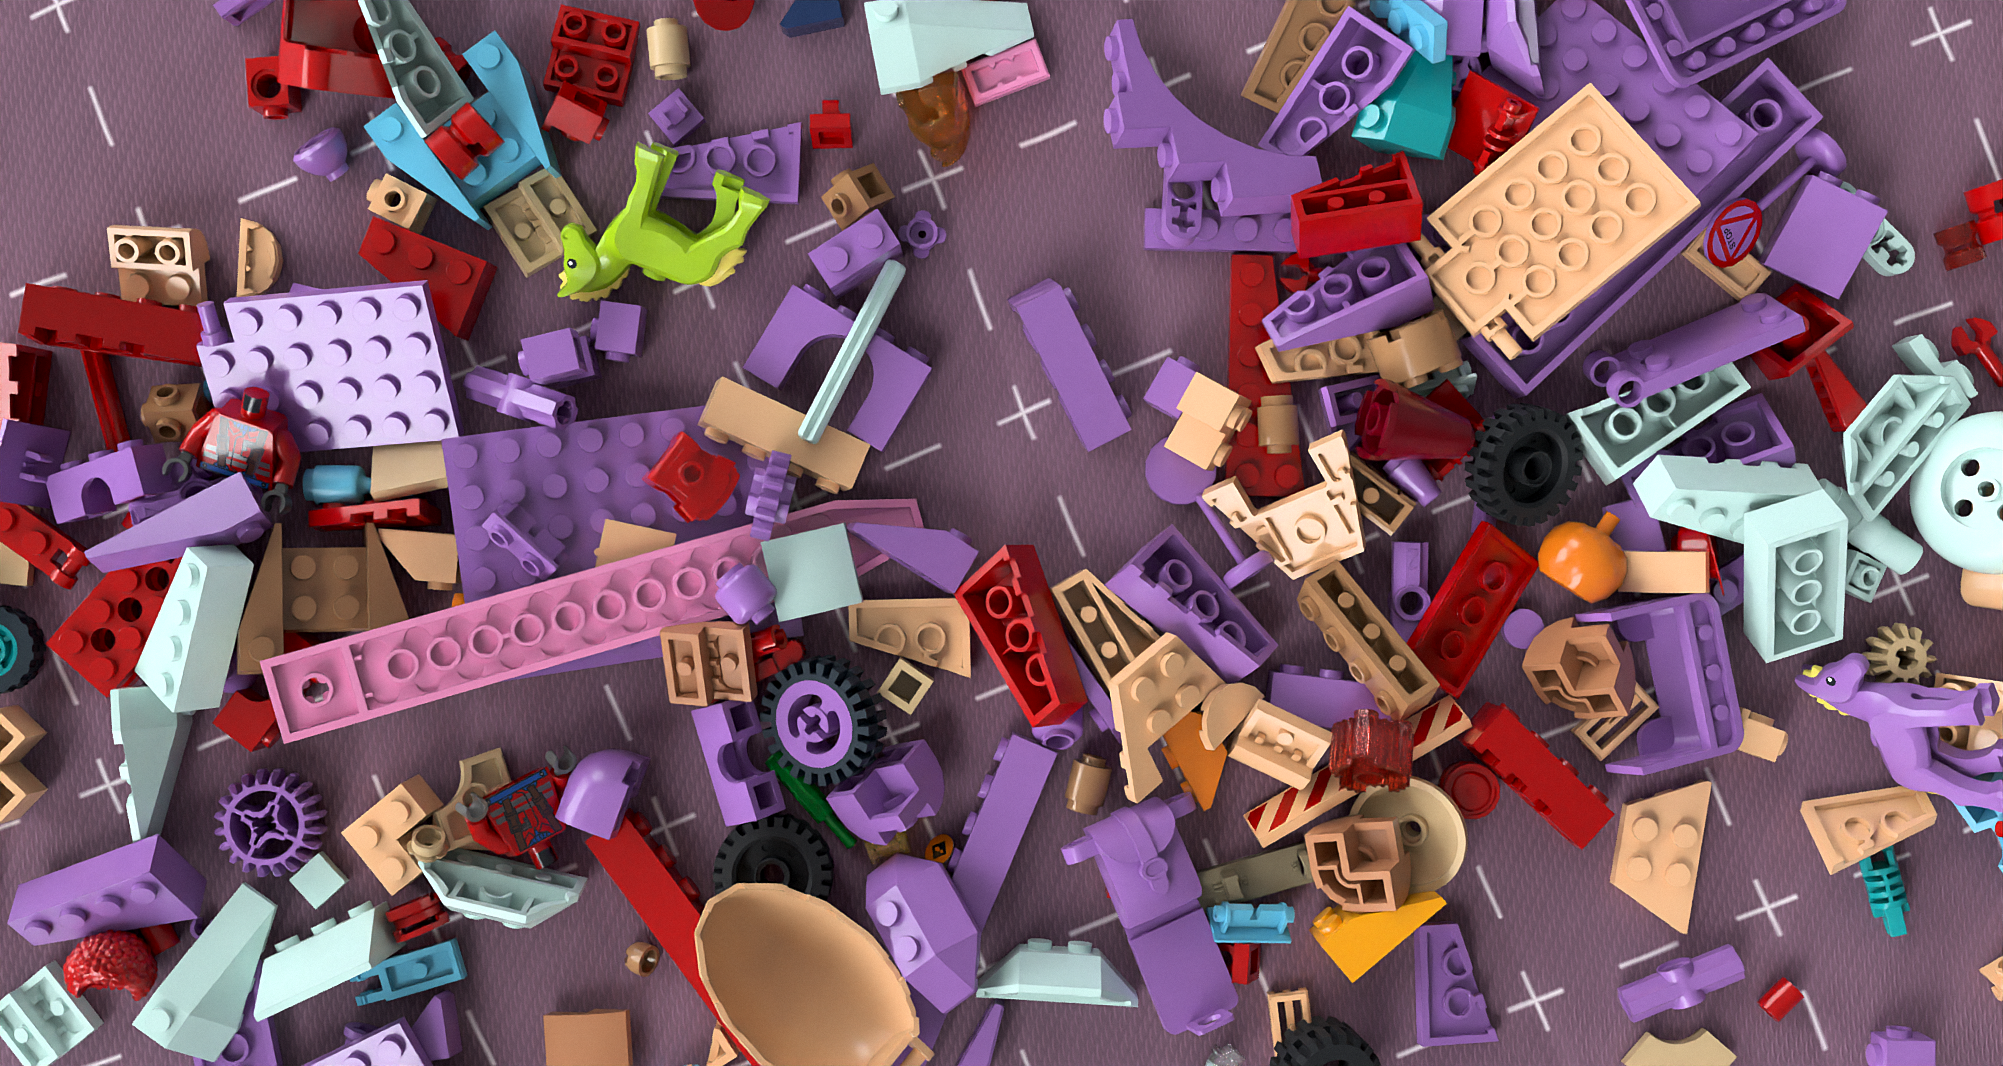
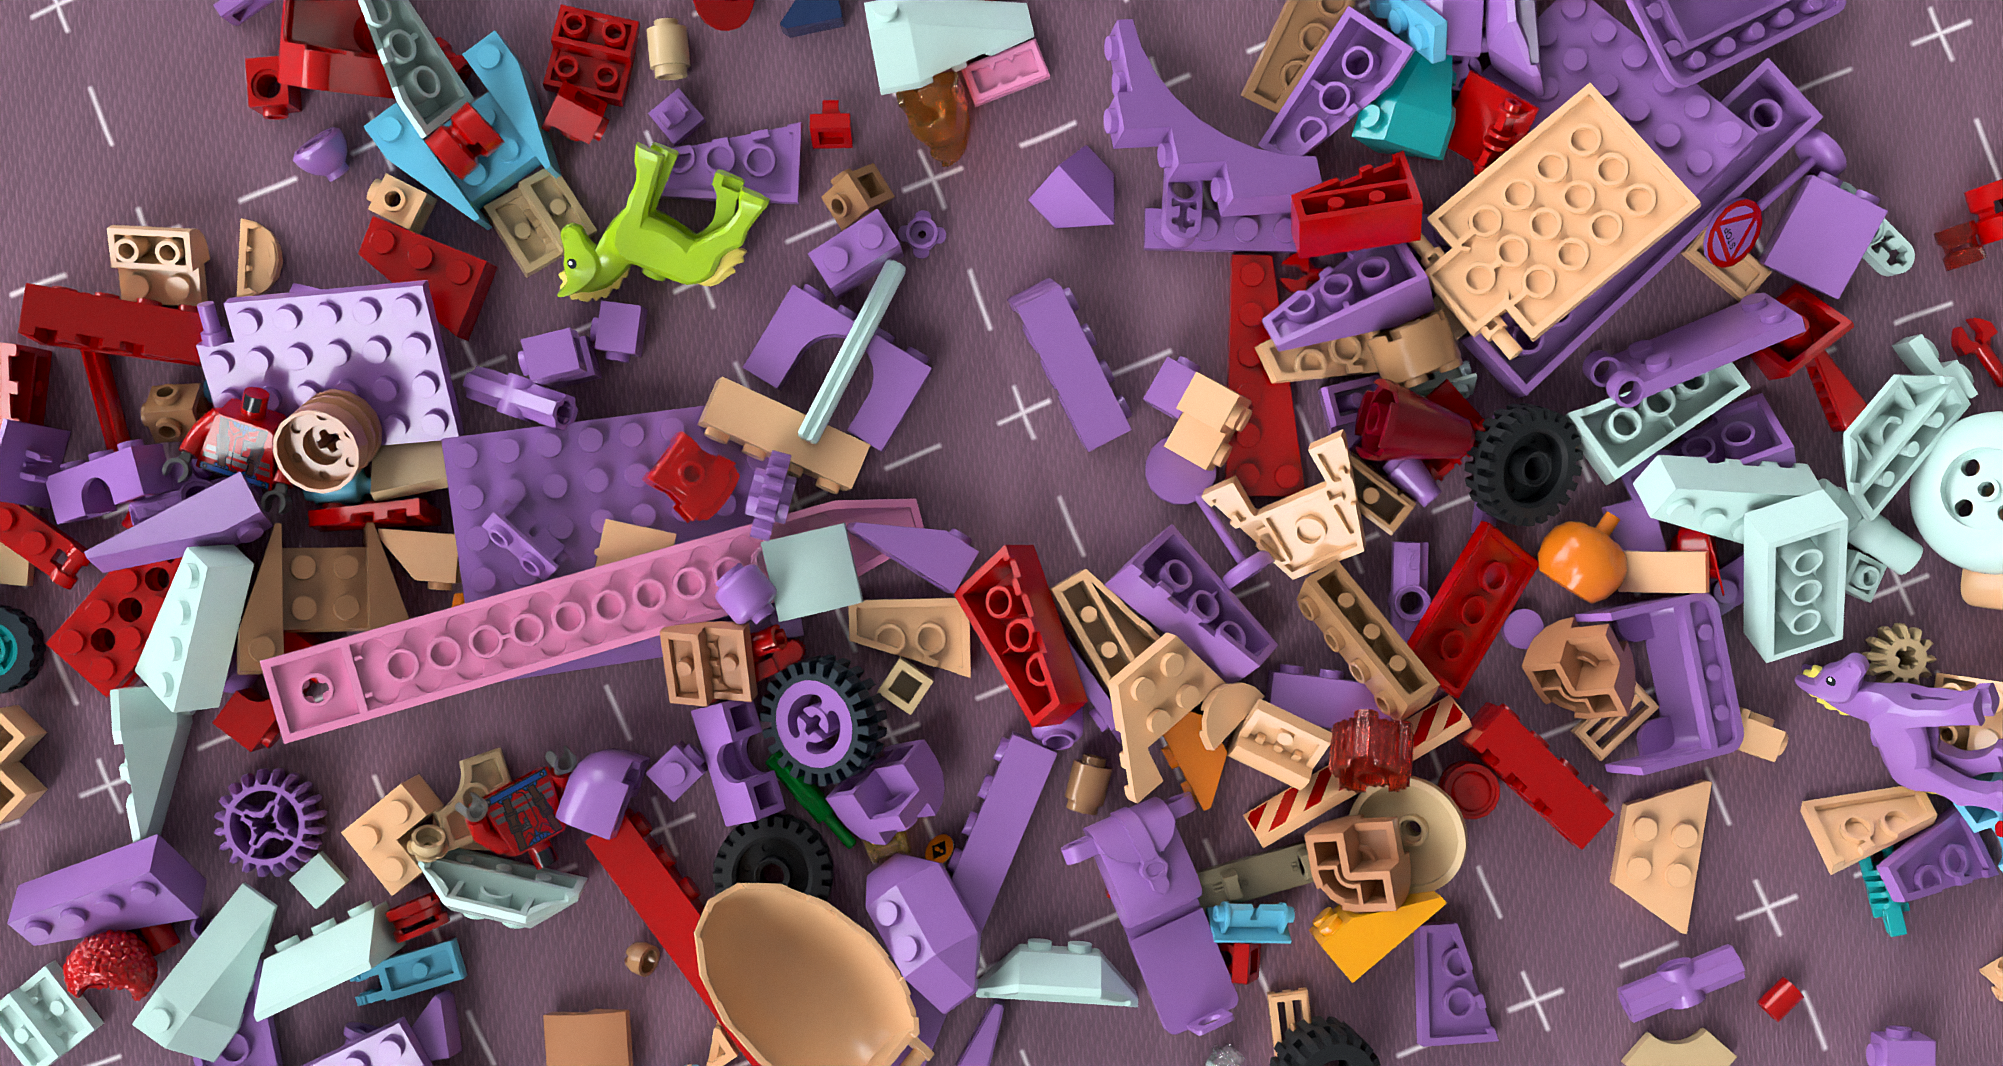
(312, 453): none -> nougat wheel
(678, 770): none -> medium lavender brick
(1077, 192): none -> medium lavender slope
(1278, 424): medium nougat brick -> none
(1936, 859): none -> medium lavender wing

